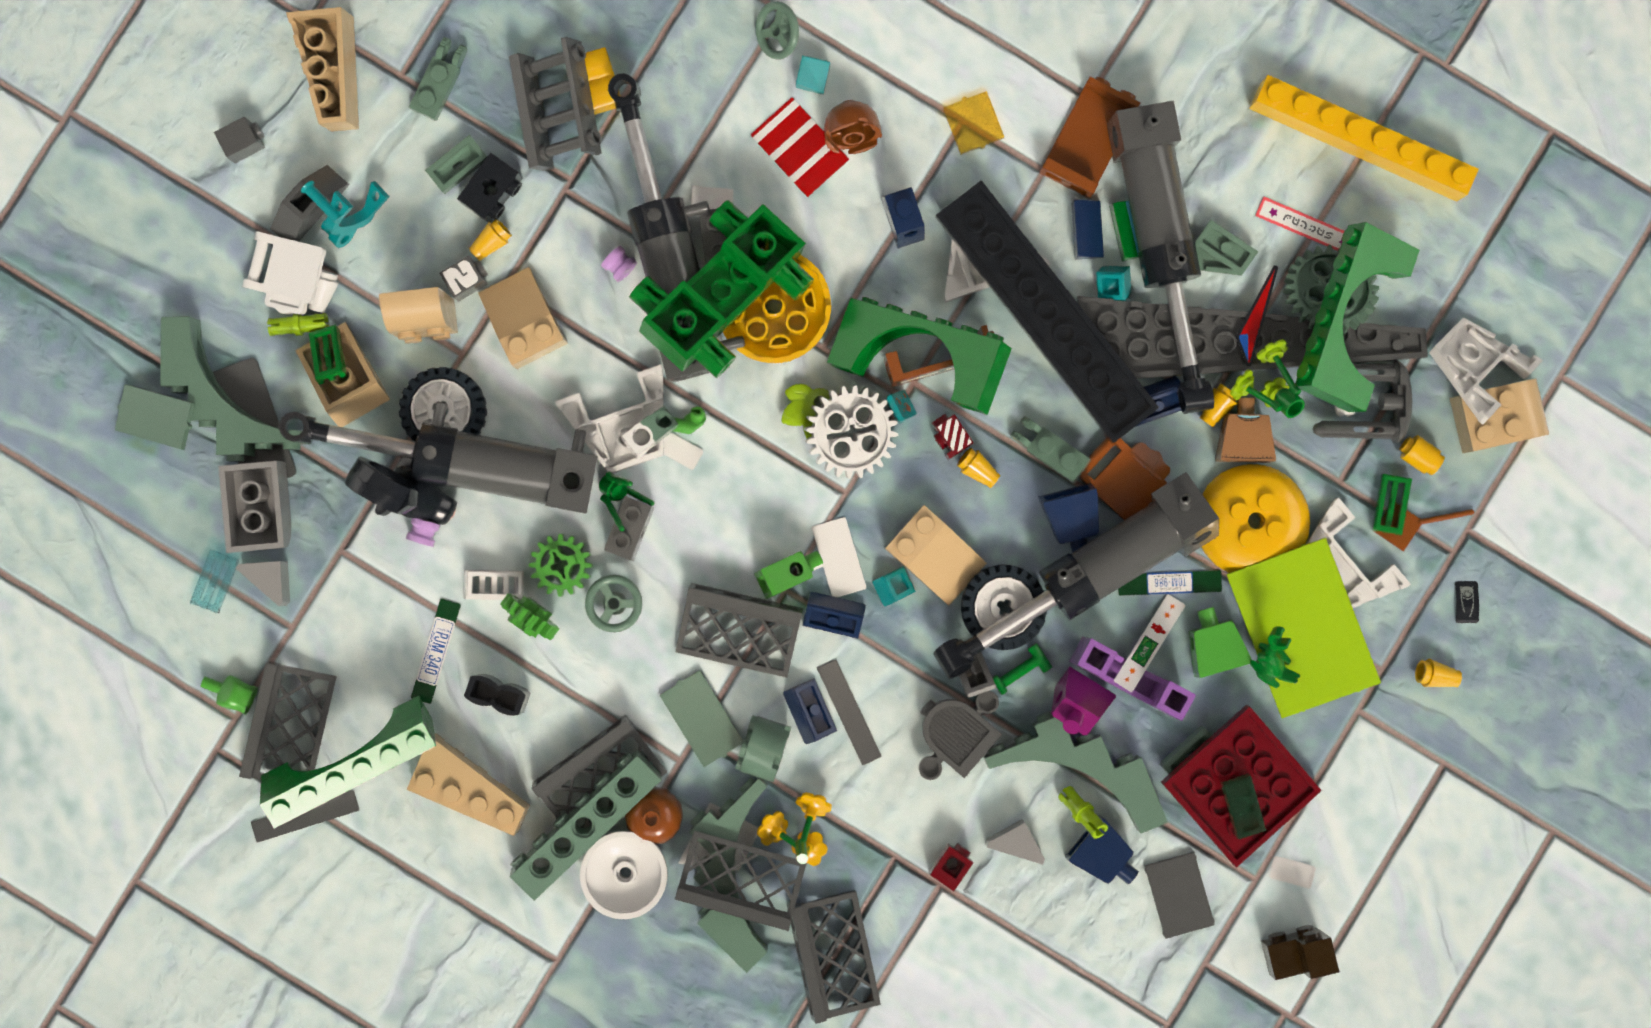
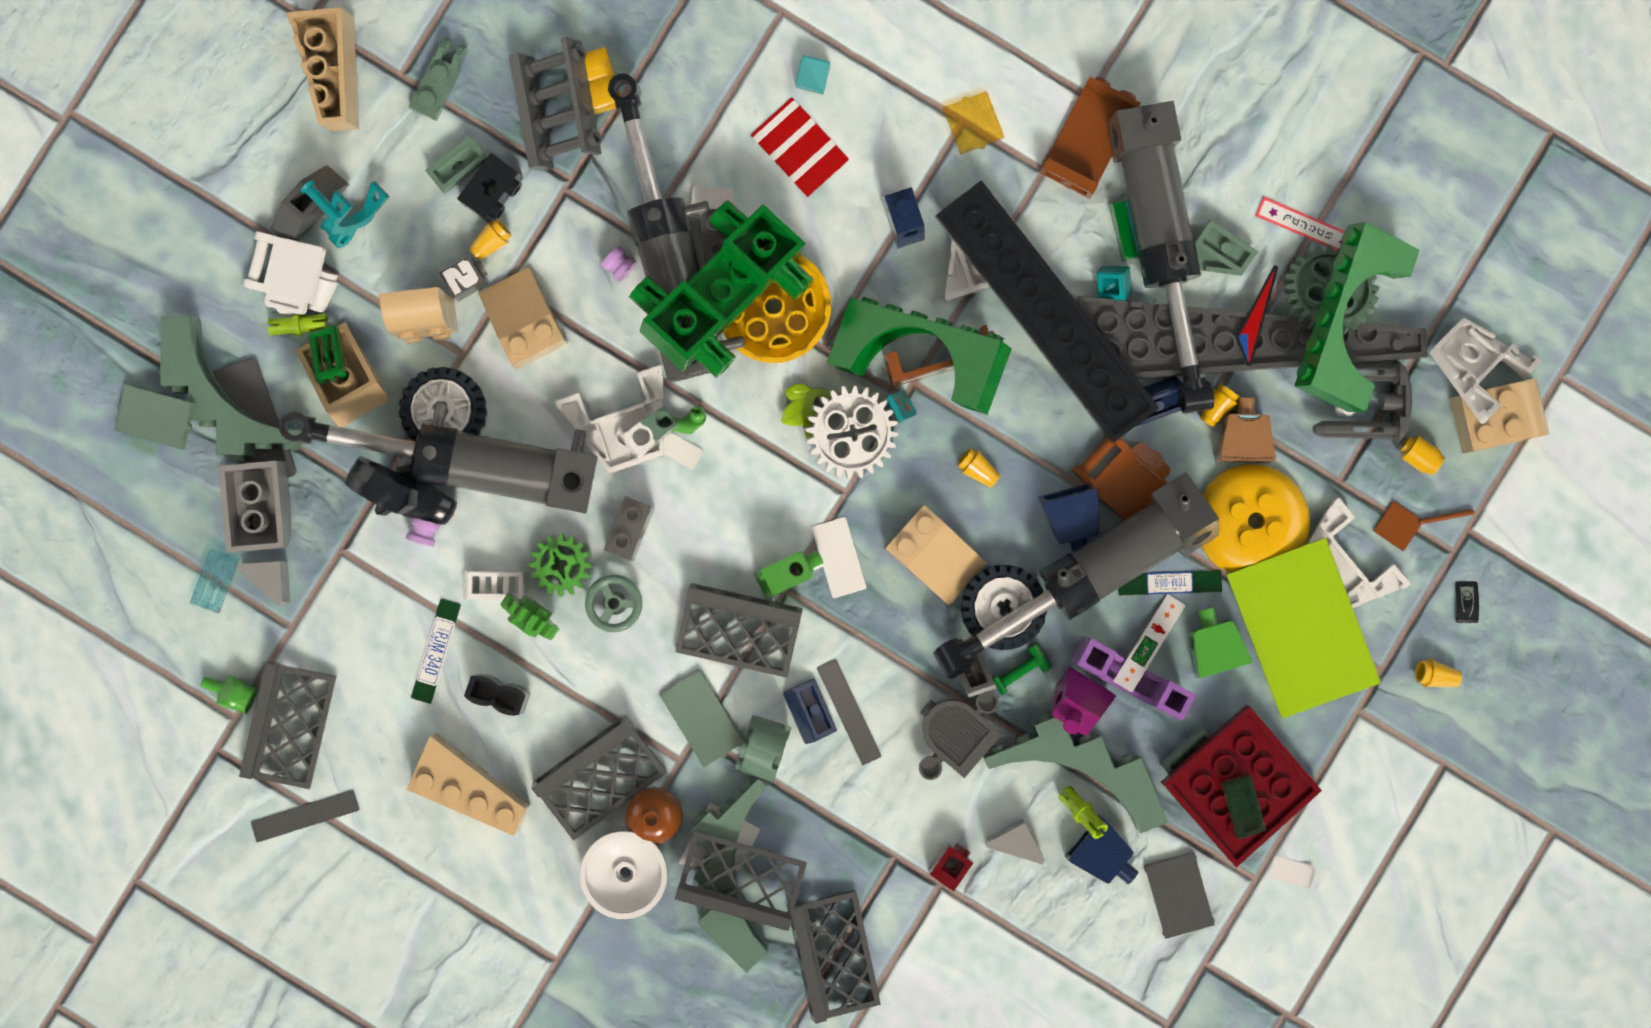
(240, 139): dark grey brick -> none
(292, 793): arch -> none
(535, 879): sand green brick -> none
(614, 489): green plant -> none
(783, 29): sand green piece -> none
(809, 846): yellow plant -> none
(834, 615): dark blue slope -> none
(852, 127): dark orange cylinder -> none
(893, 586): teal slope -> none
(951, 435): dark red brick -> none
(1052, 451): sand green hinge -> none
(1087, 229): dark blue slope -> none
(1271, 660): green piece -> none
(1275, 392): plant -> none
(1302, 952): dark brown brick -> none
(1363, 138): yellow brick -> none
(1391, 505): green tile -> none

